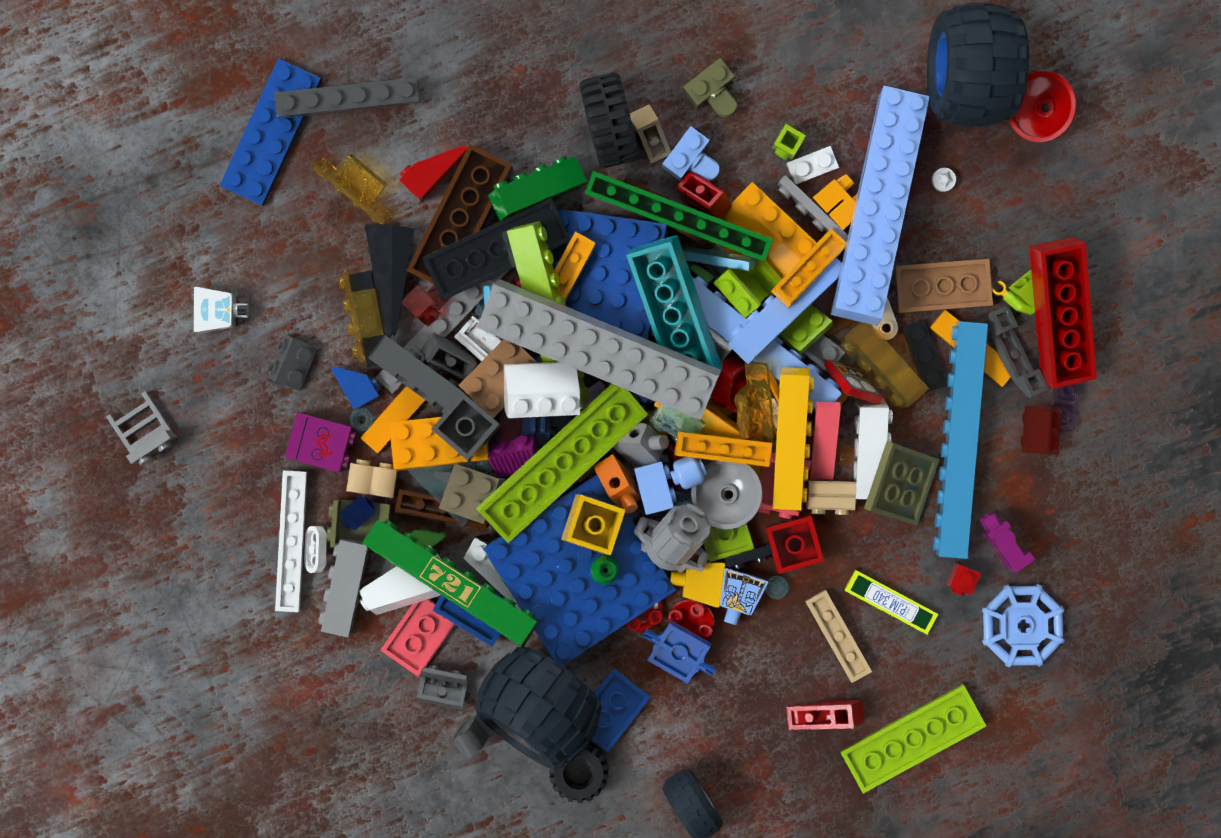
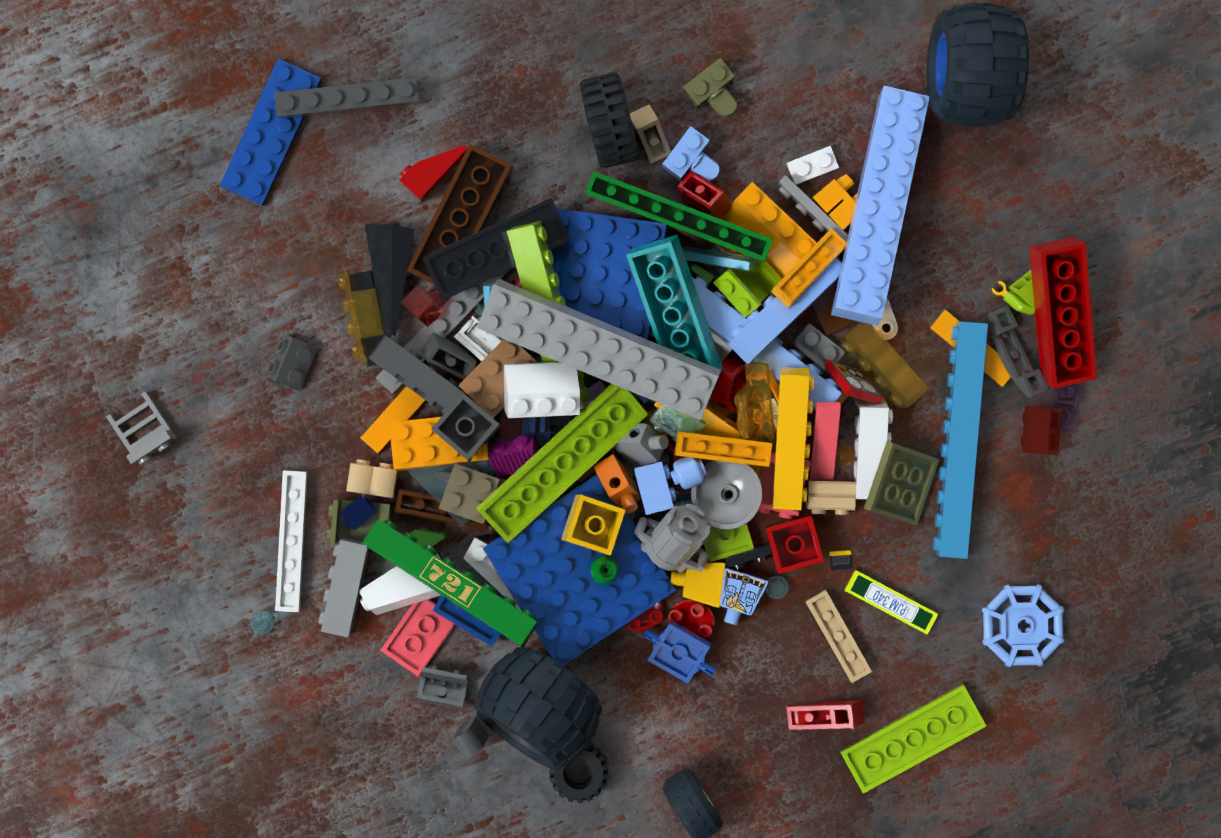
(216, 310): white torso -> none
(262, 622): none -> clear light blue plate
(315, 549): white plate -> none
(320, 442): magenta panel -> none
(354, 419): clear light blue plate -> none
(357, 184): clear yellow bracket -> none
(358, 387): blue slope -> none
(537, 187): green brick -> none
(573, 262): light orange plate -> none
(620, 704): blue plate -> none
(788, 142): lime brick -> none
(805, 329): lime plate -> none
(840, 560): none -> black sticker
(924, 355): black plate -> none
(943, 179): white tile -> none
(943, 285): medium nougat plate -> none
(962, 579): red brick -> none
(1004, 543): magenta hips -> none
(1031, 119): red dish -> none

